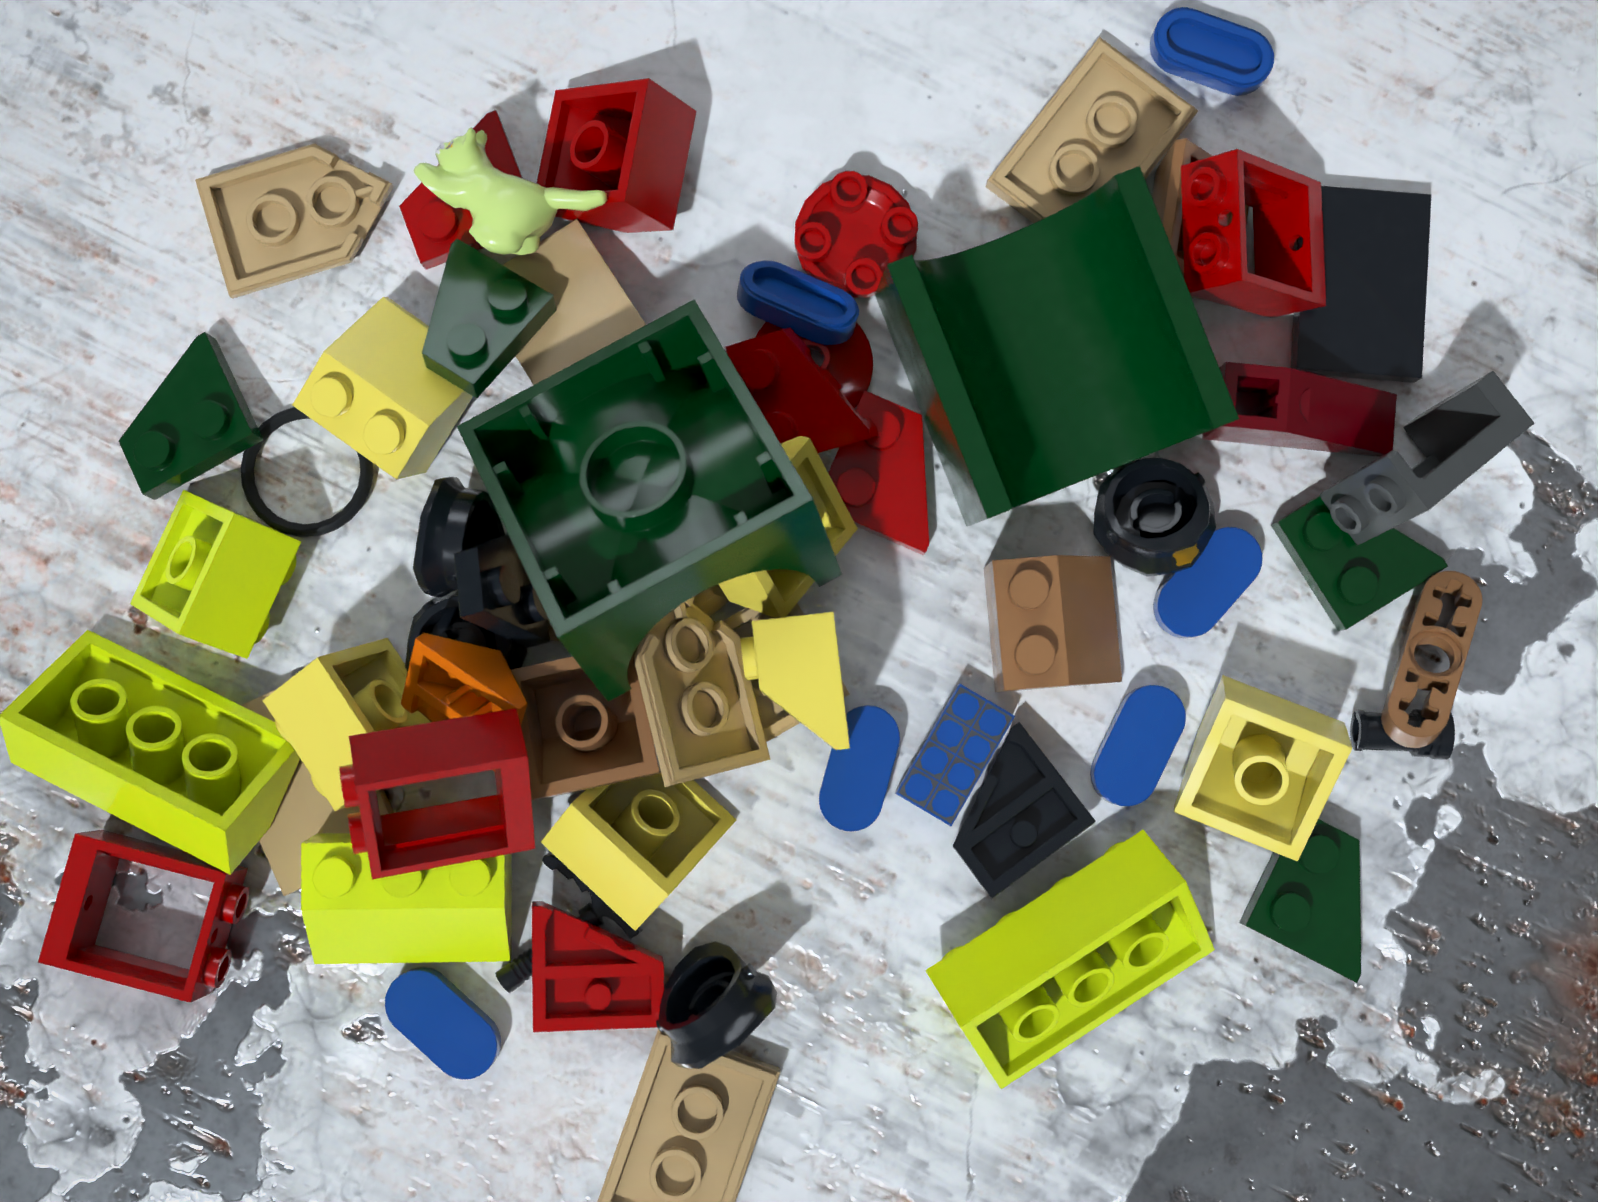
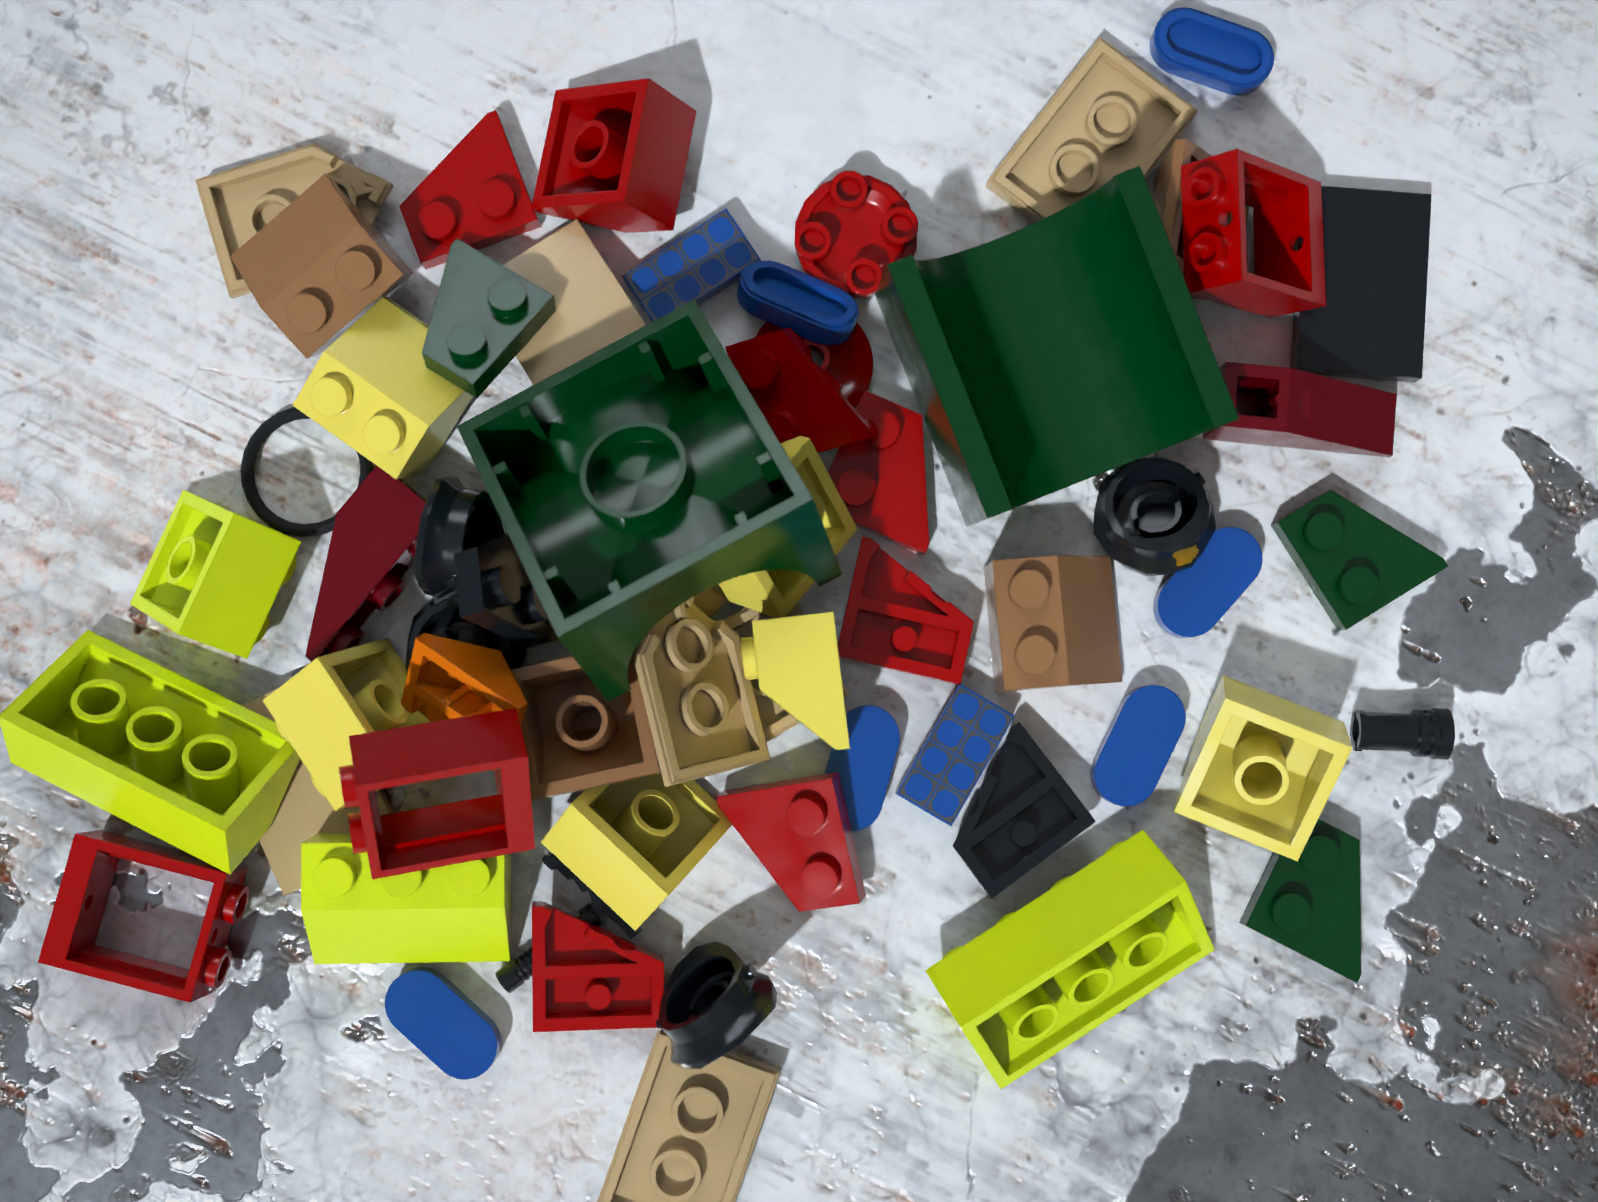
(189, 422): dark green wing -> none
(319, 267): none -> medium nougat slope
(365, 561): none -> dark red slope
(505, 209): yellowish green animal -> none
(692, 267): none -> blue tile
(800, 838): none -> red wing
(900, 621): none -> red wing
(1410, 677): medium nougat beam -> none
(1457, 441): dark grey panel -> none

